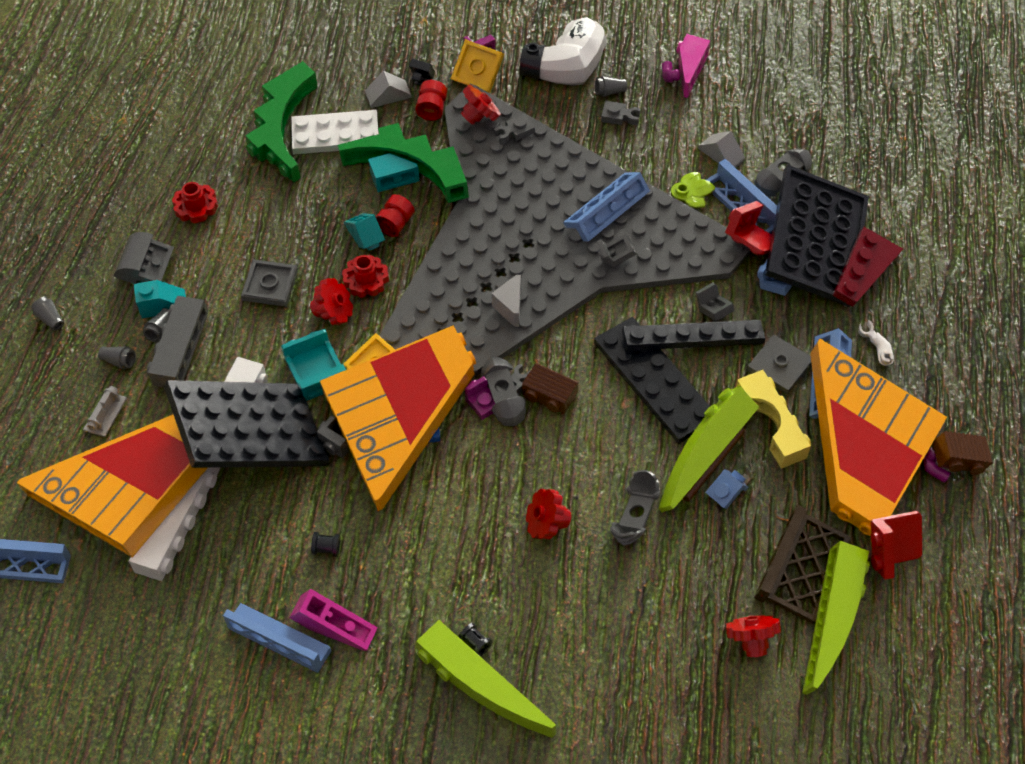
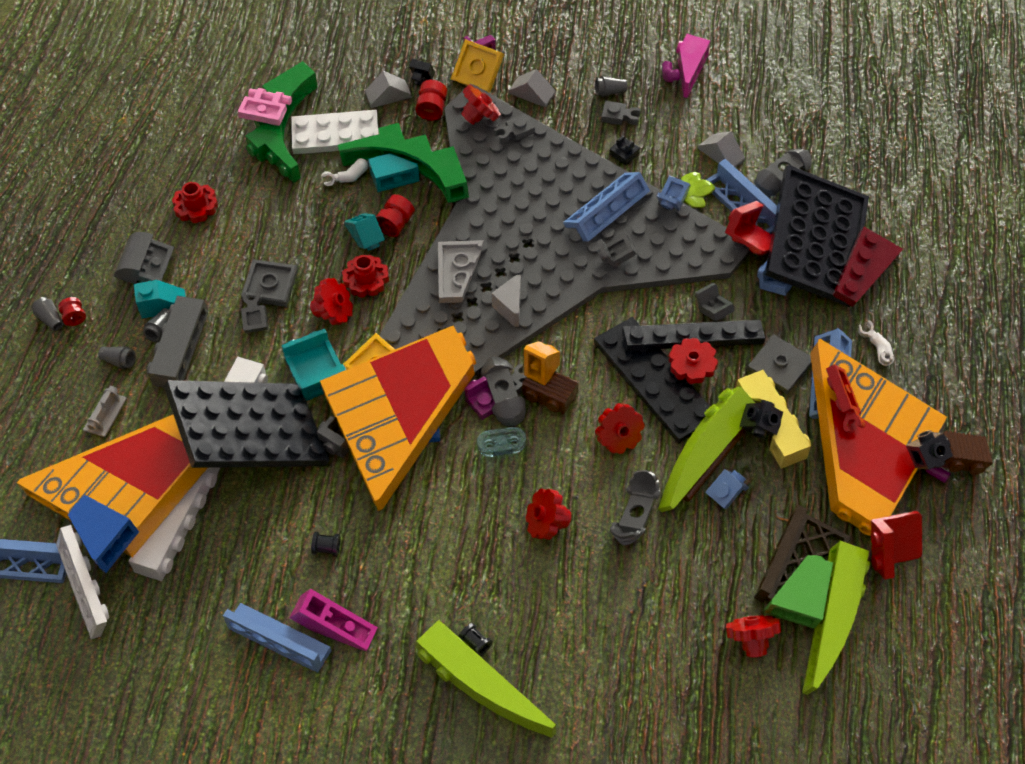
(72, 311): none -> red wheel
(84, 589): none -> white plate
(102, 531): none -> blue slope
(255, 316): none -> dark grey plate
(264, 106): none -> bright pink plate
(350, 175): none -> white arm
(456, 267): none -> light grey wing
(501, 441): none -> clear light blue plate
(533, 88): none -> light grey slope
(540, 362): none -> light orange slope
(570, 59): white piece -> none
(619, 428): none -> red plant
(624, 150): none -> black tile
(673, 193): none -> medium blue bracket
(693, 360): none -> red plant
(761, 419): none -> black brick
(804, 593): none -> bright green slope
(846, 400): none -> red plate
(930, 450): none -> black brick

